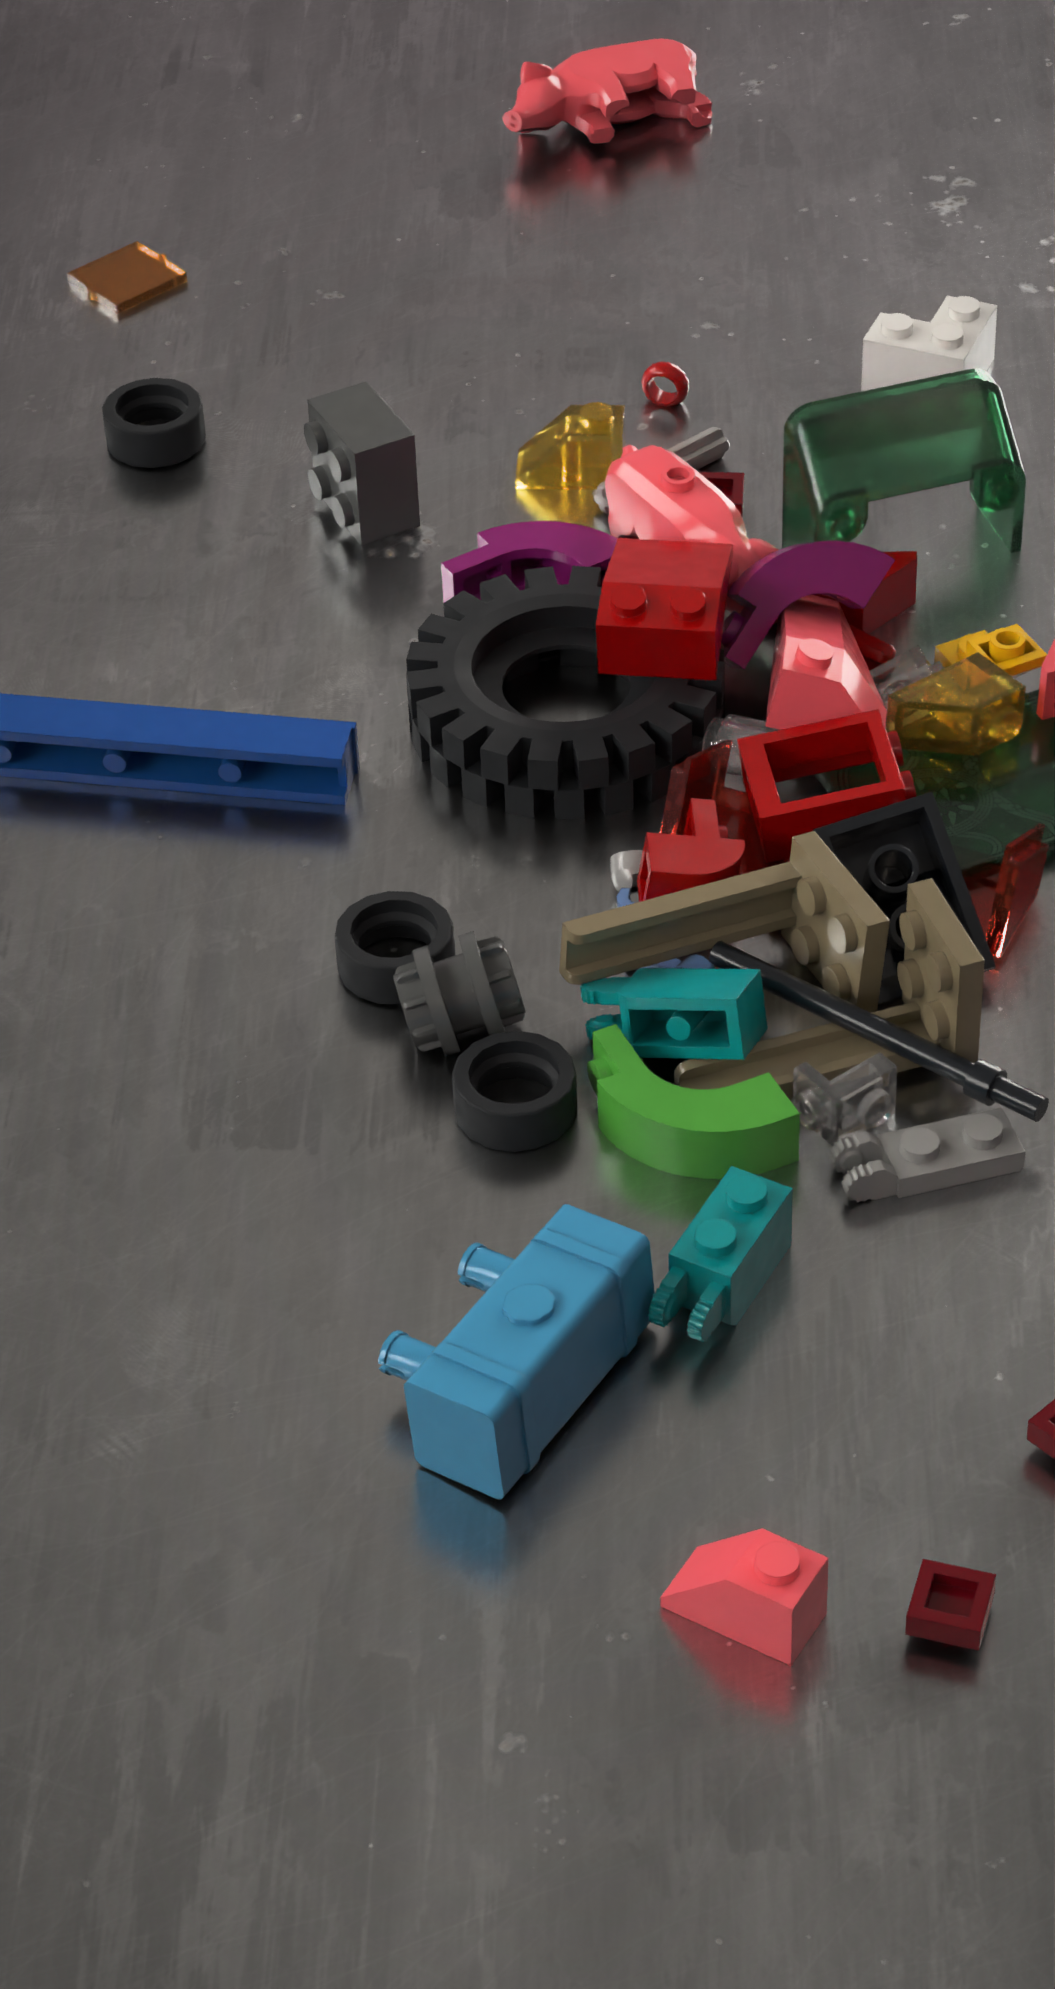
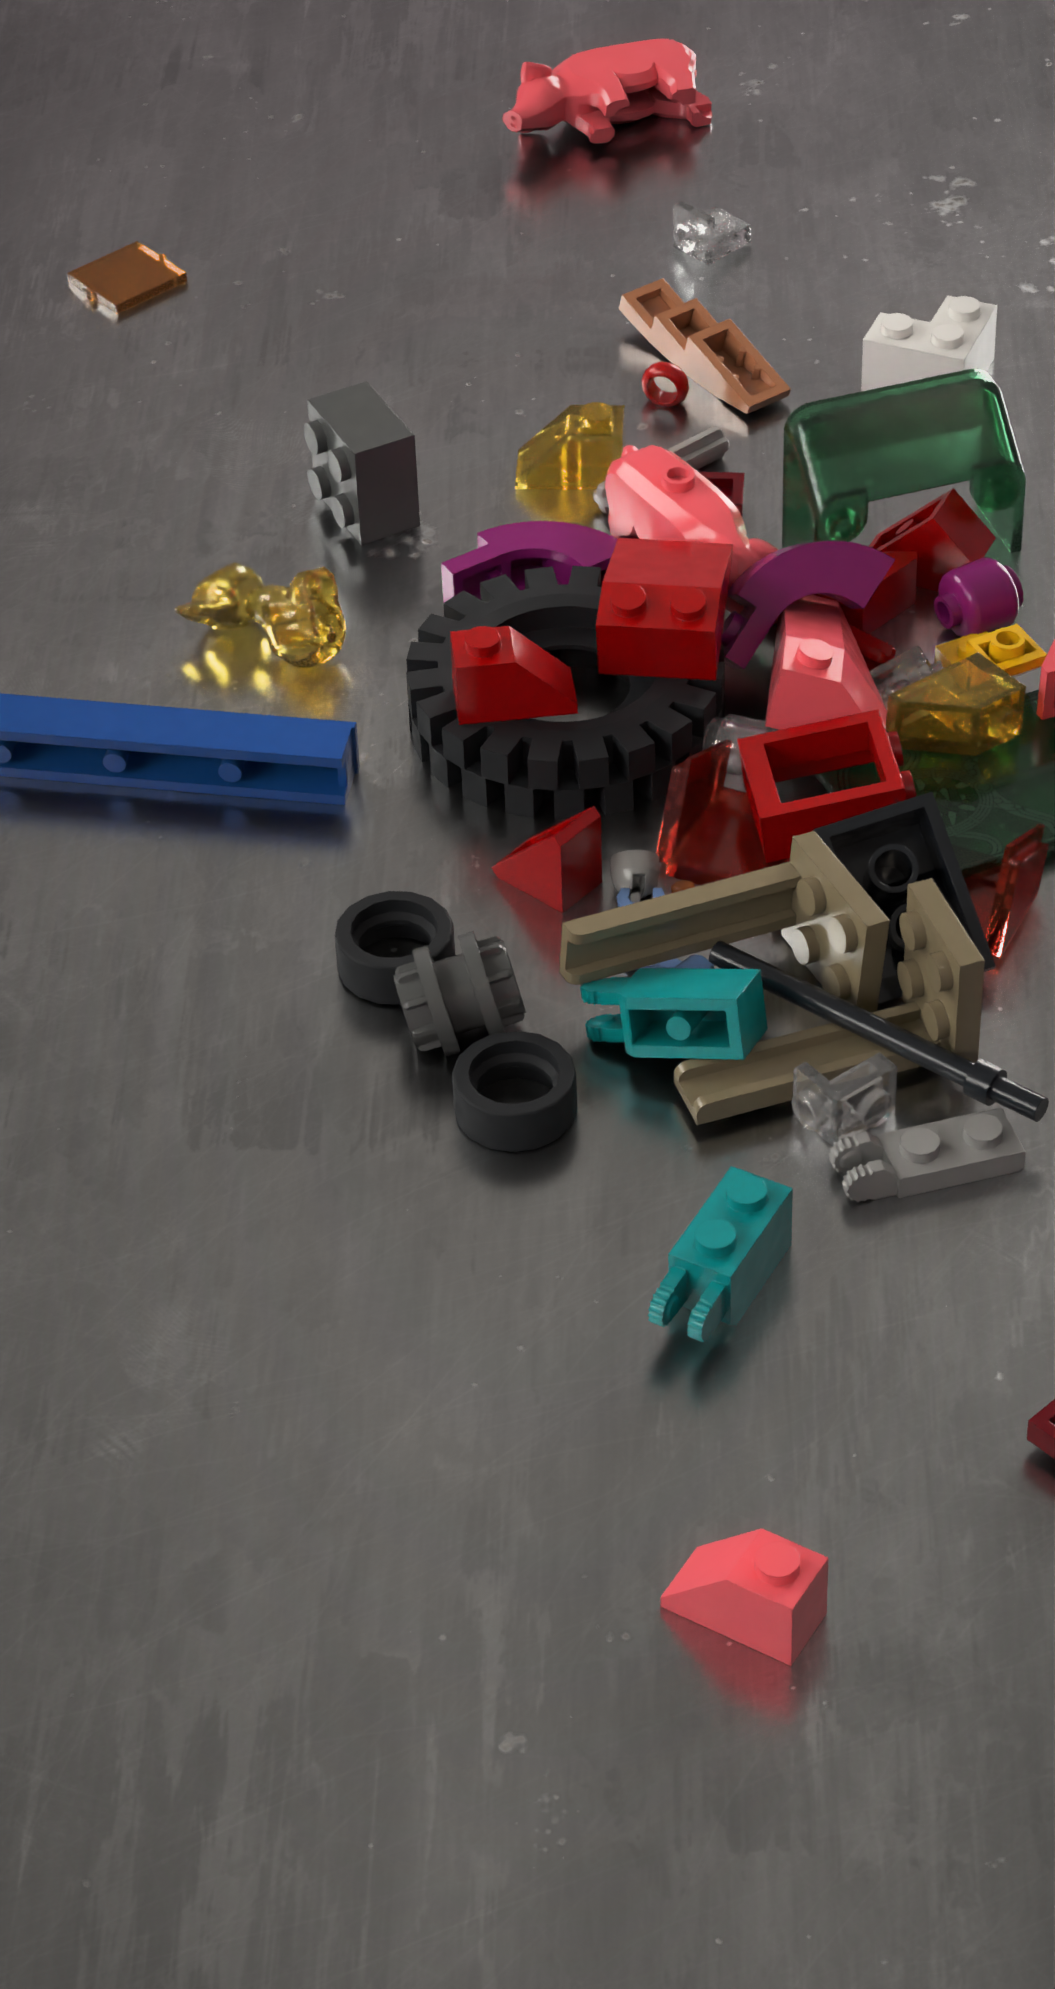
(154, 444): black tyre -> none
(299, 620): none -> clear yellow animal
(507, 677): none -> red slope
(526, 1348): dark azure piece -> none
(558, 862): none -> red slope
(688, 1128): bright green arch -> none
(690, 859): red brick -> none
(706, 350): none -> nougat slope
(707, 233): none -> clear bracket
(942, 533): none -> red slope
(950, 1604): dark red plate -> none
(978, 597): none -> magenta head

